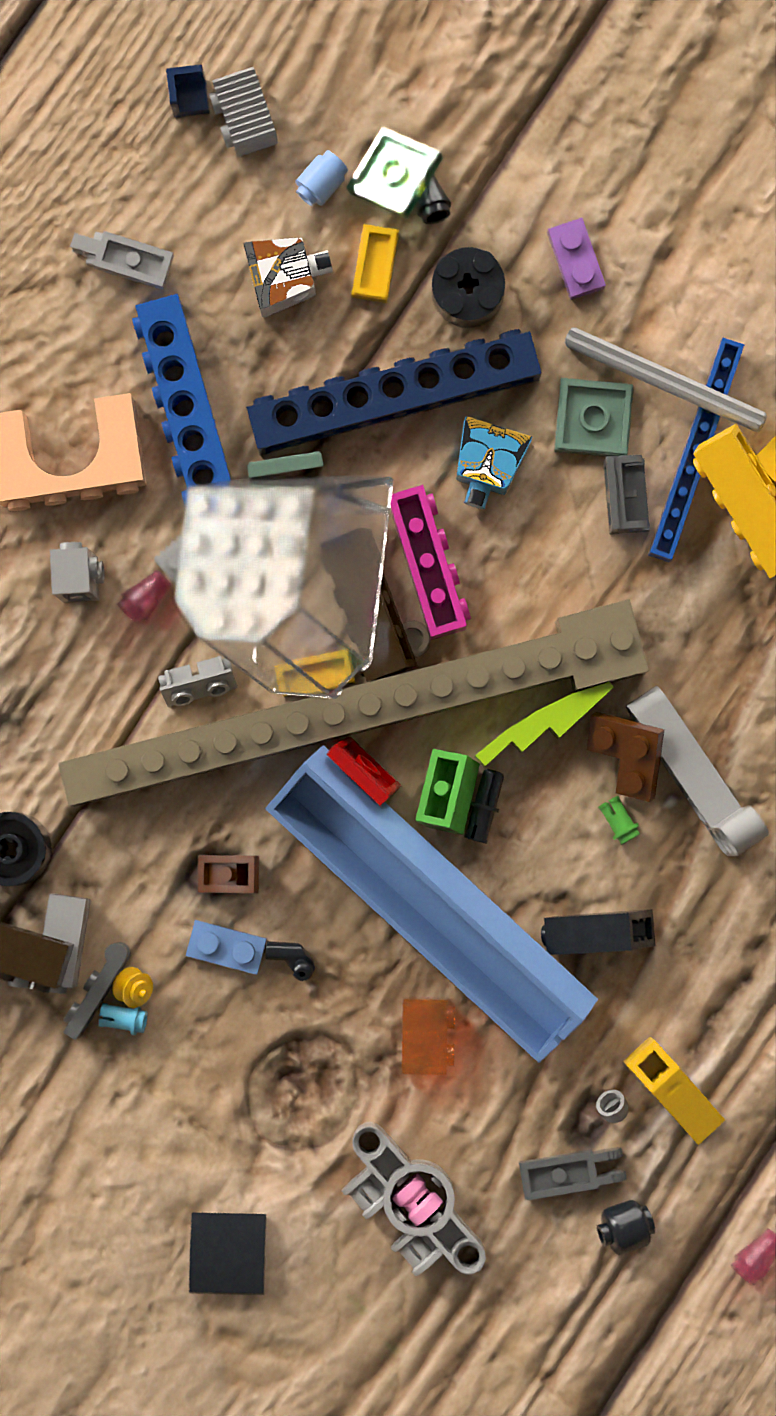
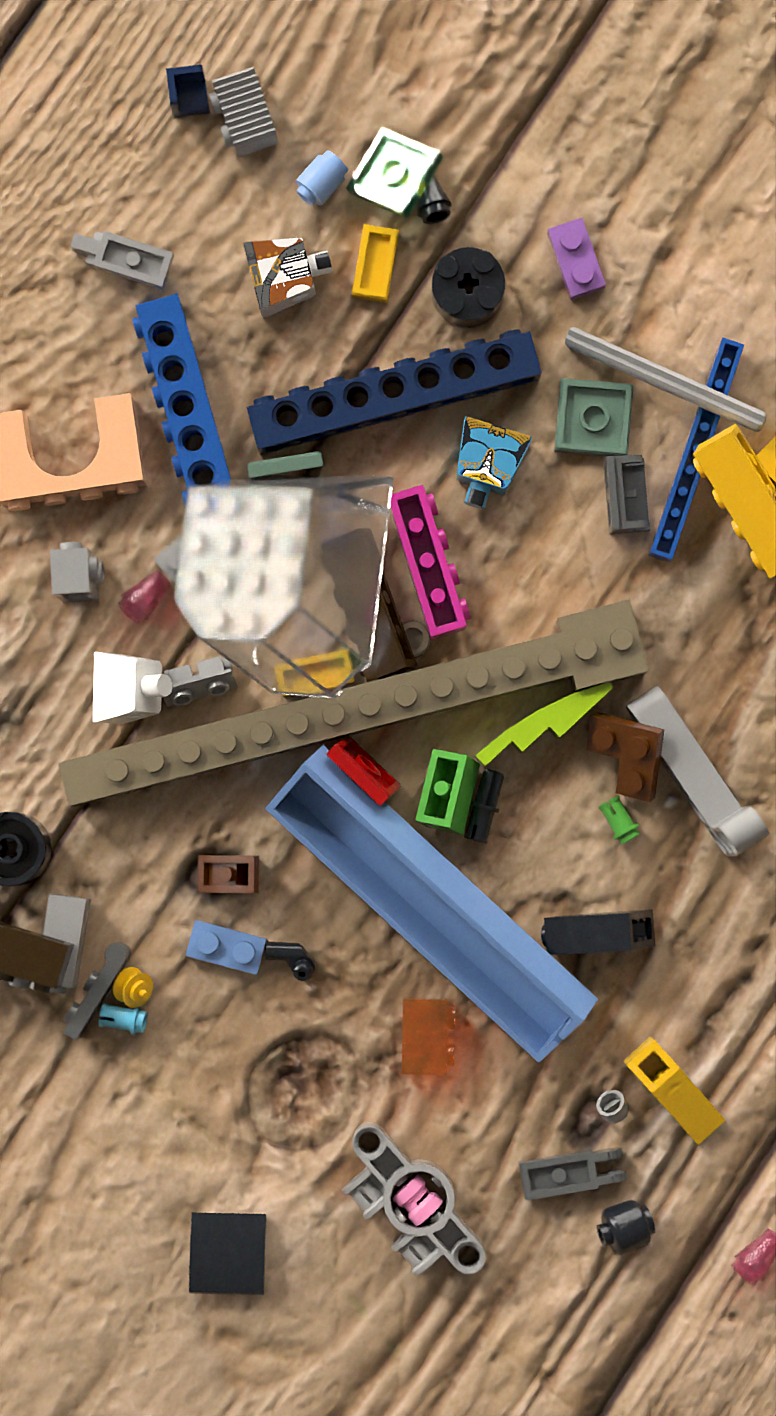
(127, 688): none -> white torso

